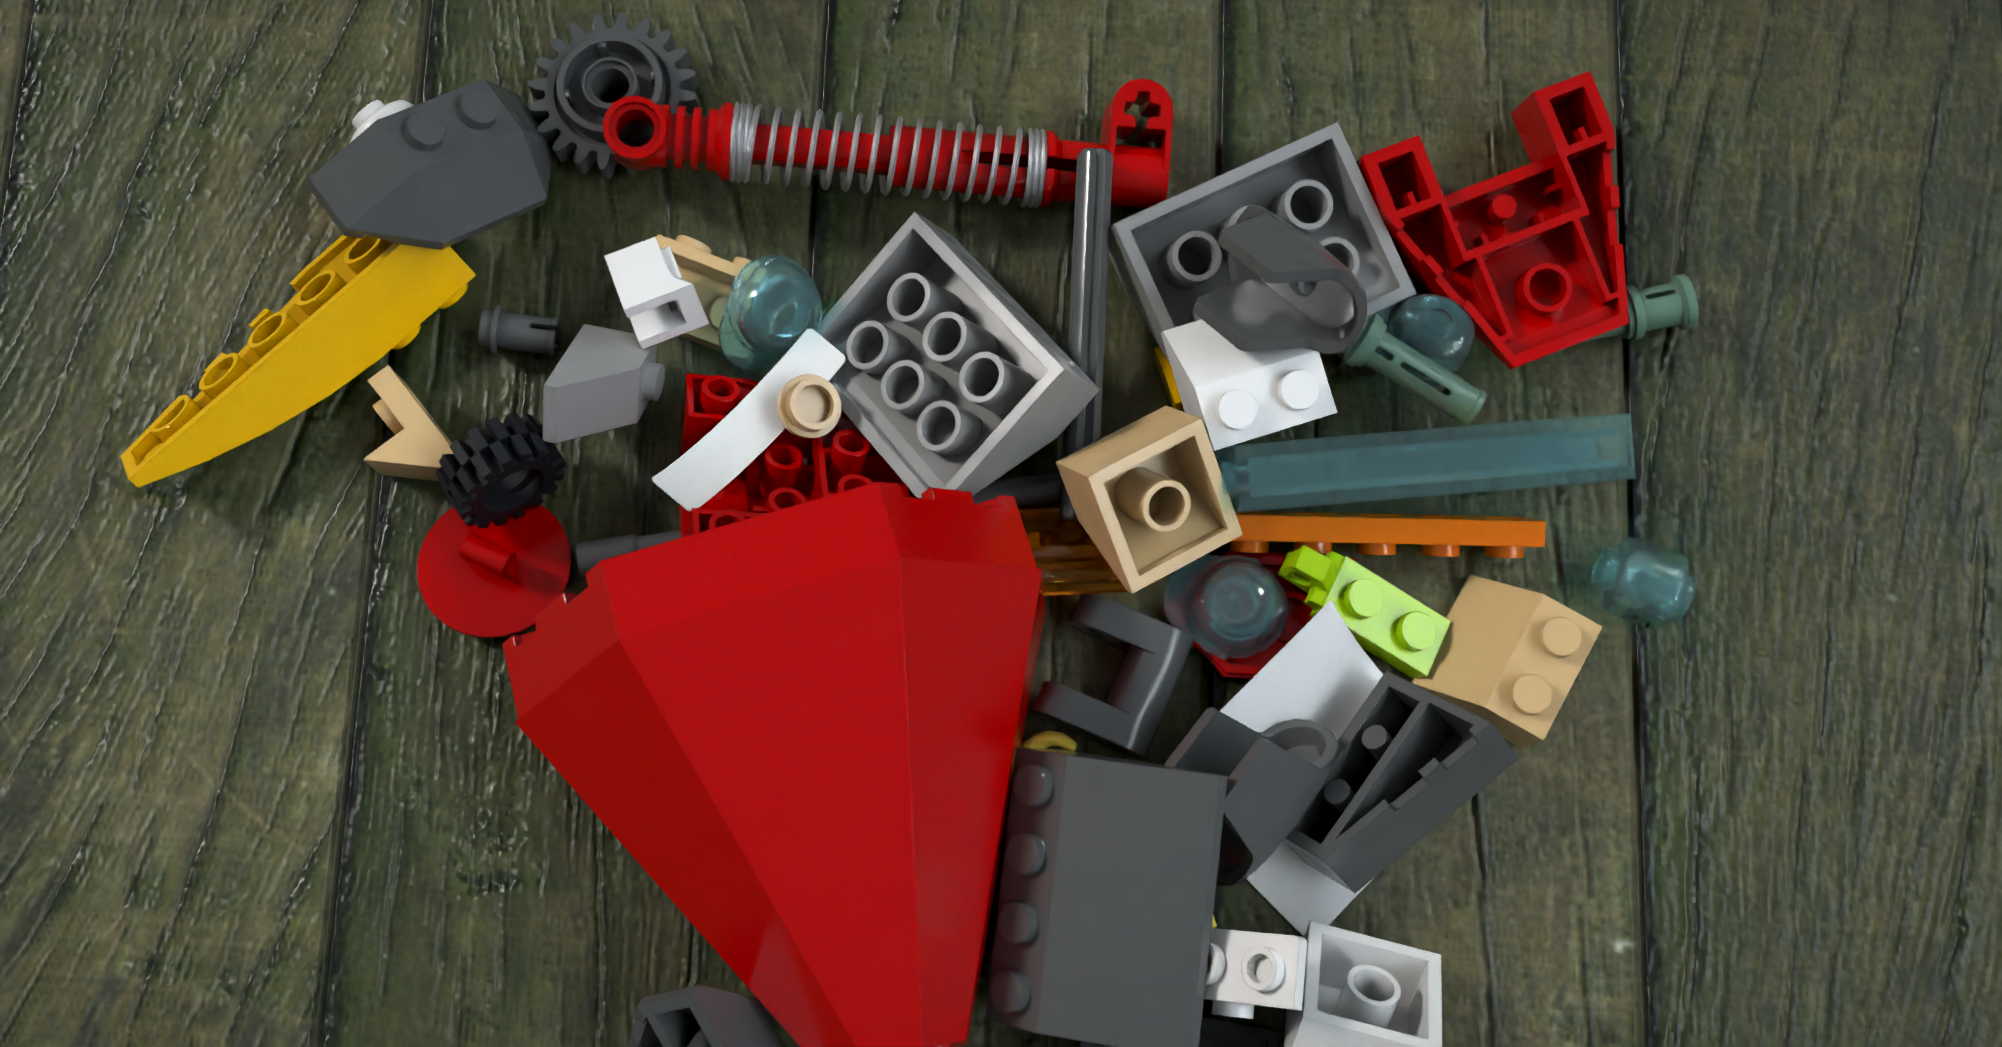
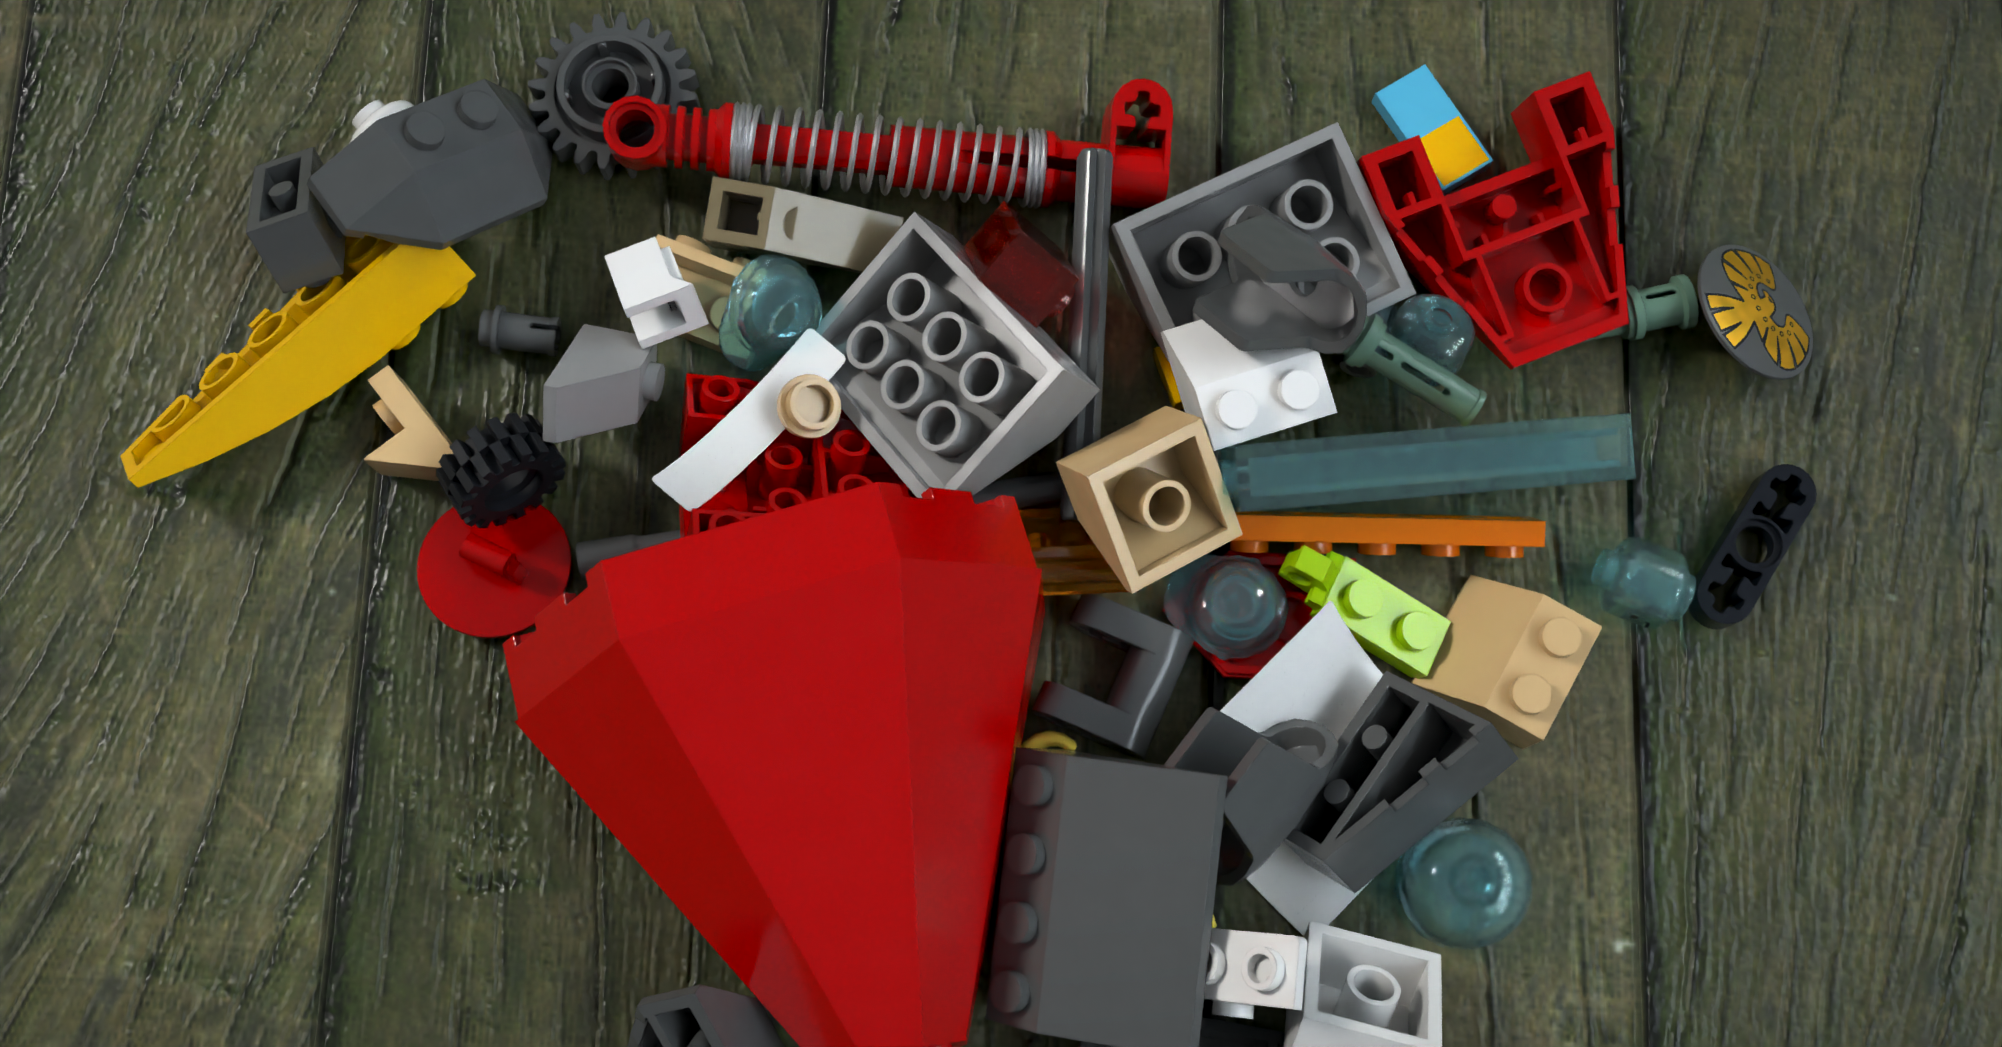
(291, 225): none -> dark grey brick
(795, 225): none -> dark tan slope
(1021, 265): none -> clear red brick
(1422, 108): none -> medium azure tile
(1464, 884): none -> clear light blue cylinder
(1755, 312): none -> shield
(1759, 500): none -> black beam

